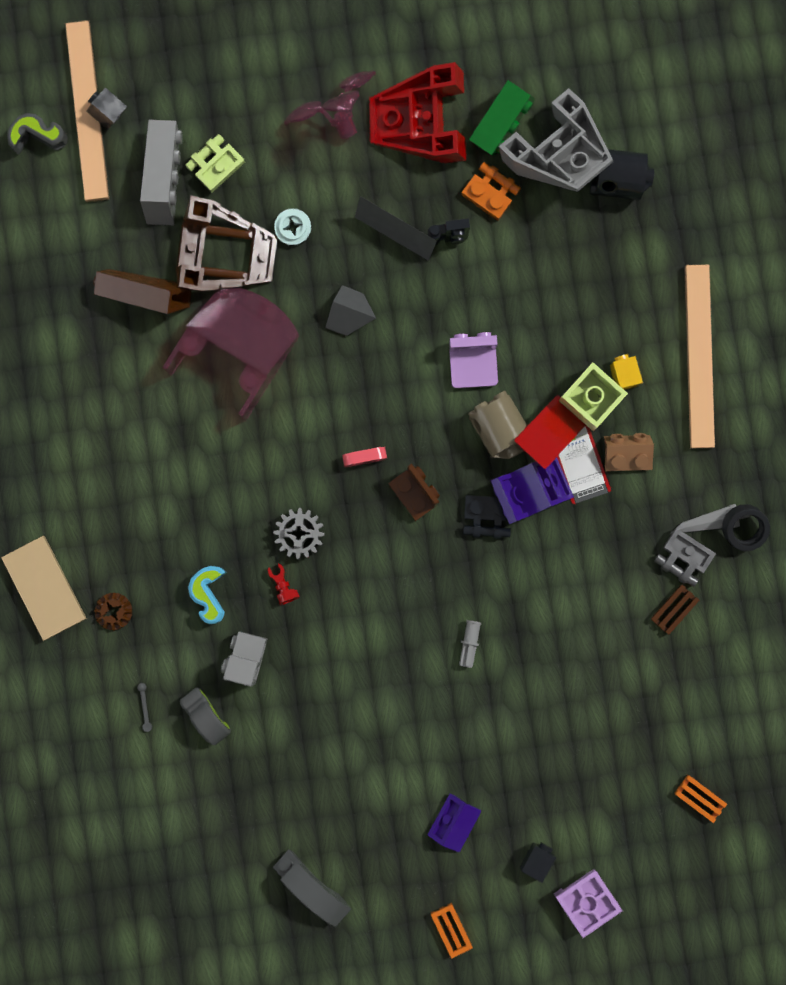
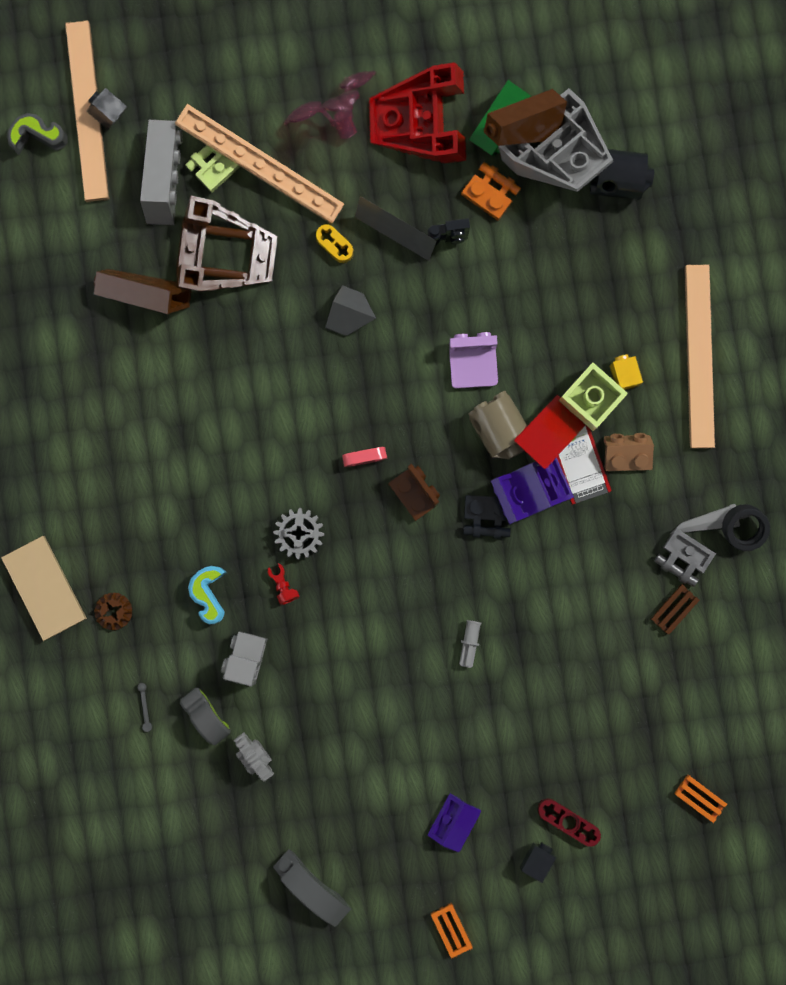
(244, 328): clear pink windscreen -> none
(254, 757): none -> light grey gear
(259, 164): none -> light nougat tile
(299, 218): light aqua gear -> none
(331, 247): none -> yellow beam
(526, 120): none -> reddish brown slope
(587, 825): none -> dark red beam
(588, 903): lavender piece -> none

